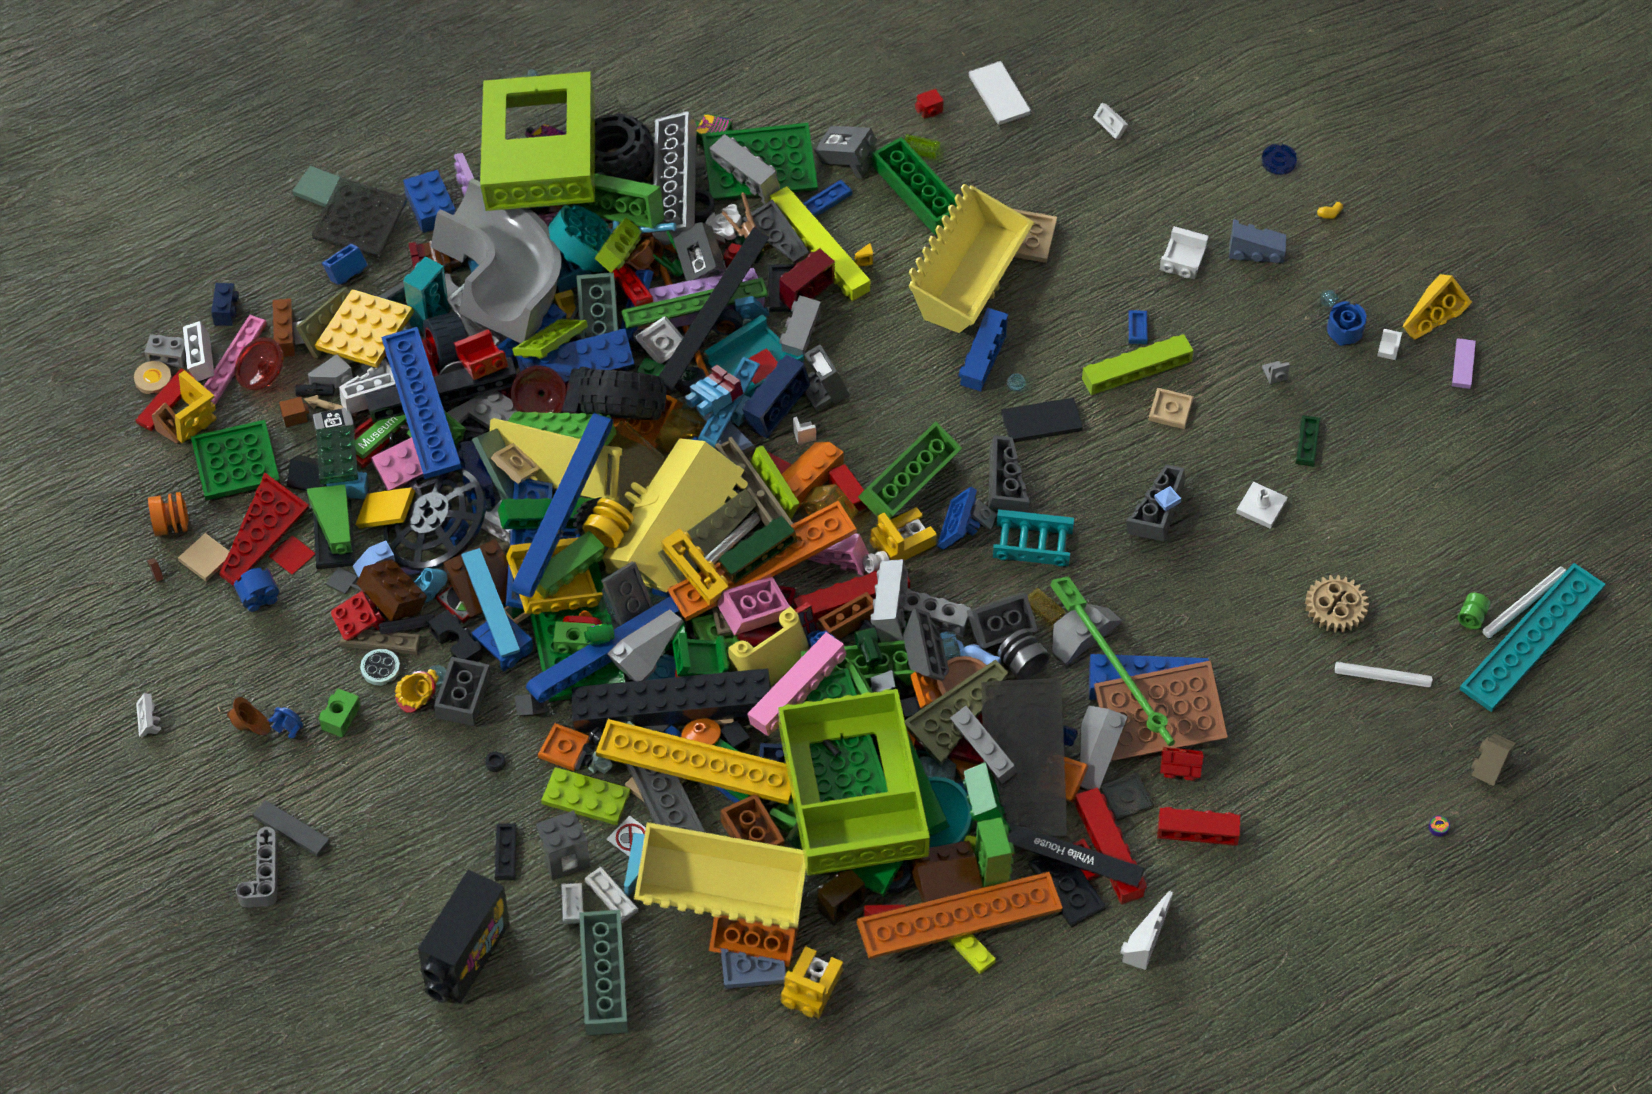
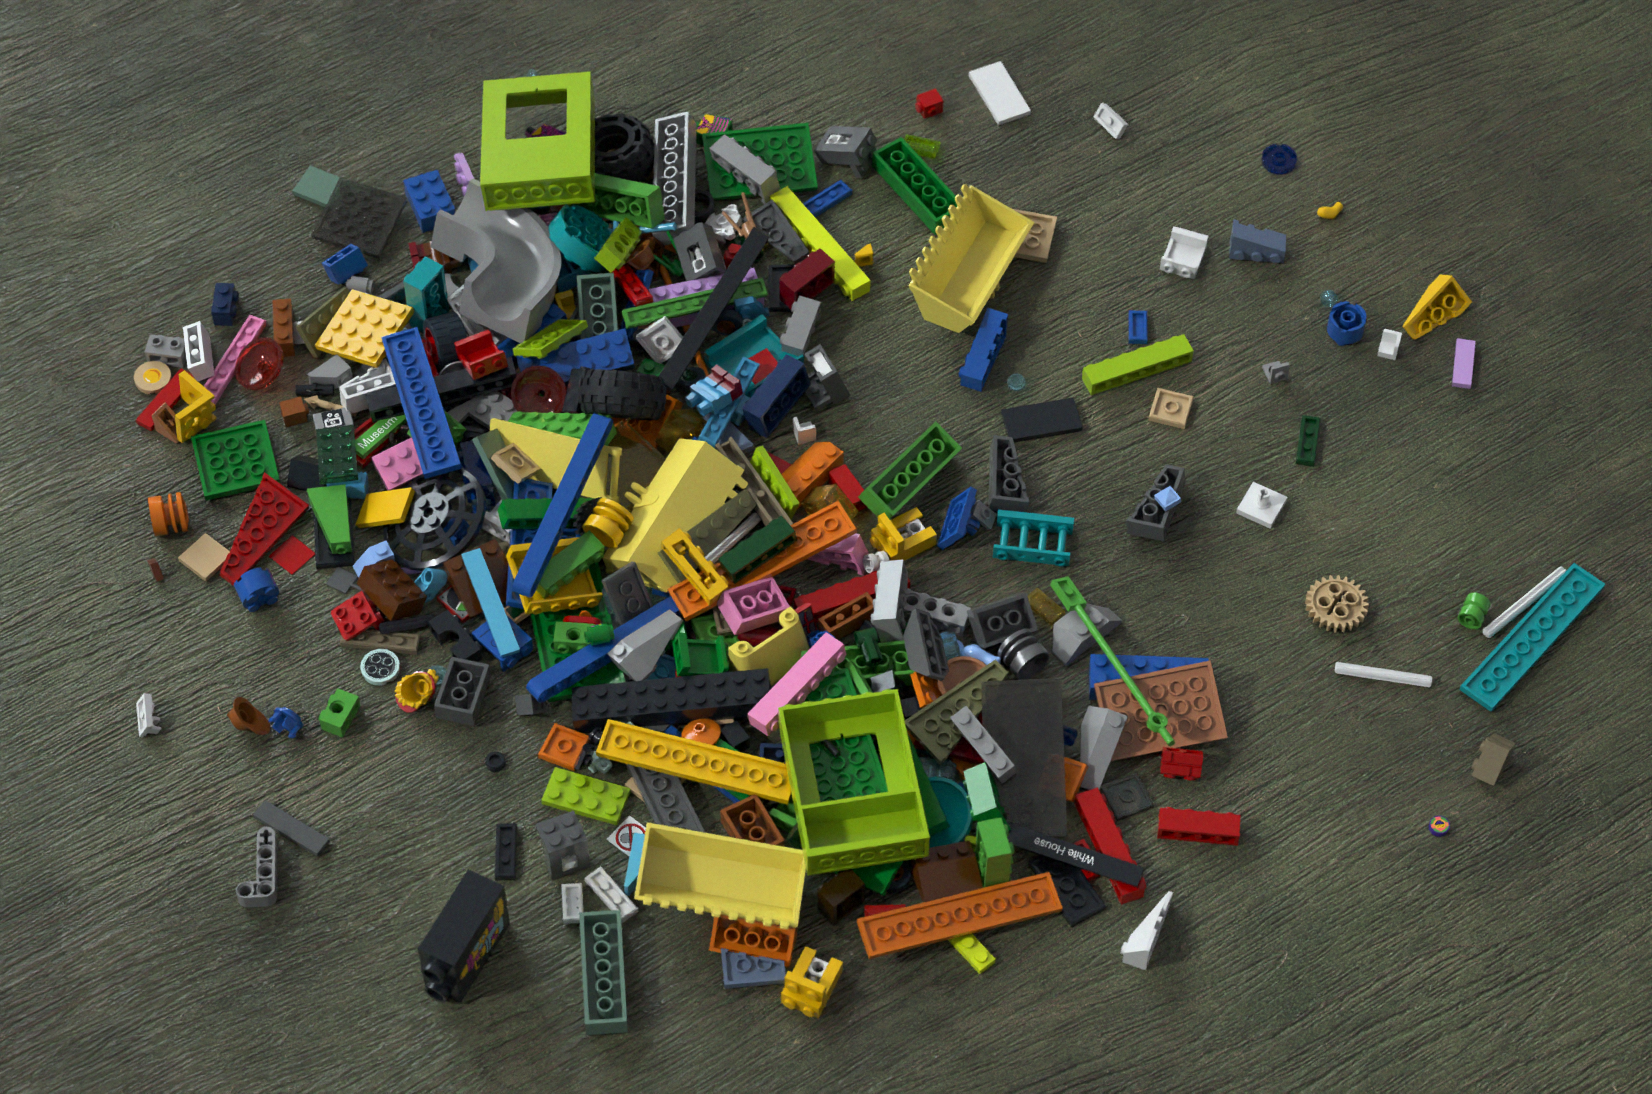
(360, 284): none -> light grey brick

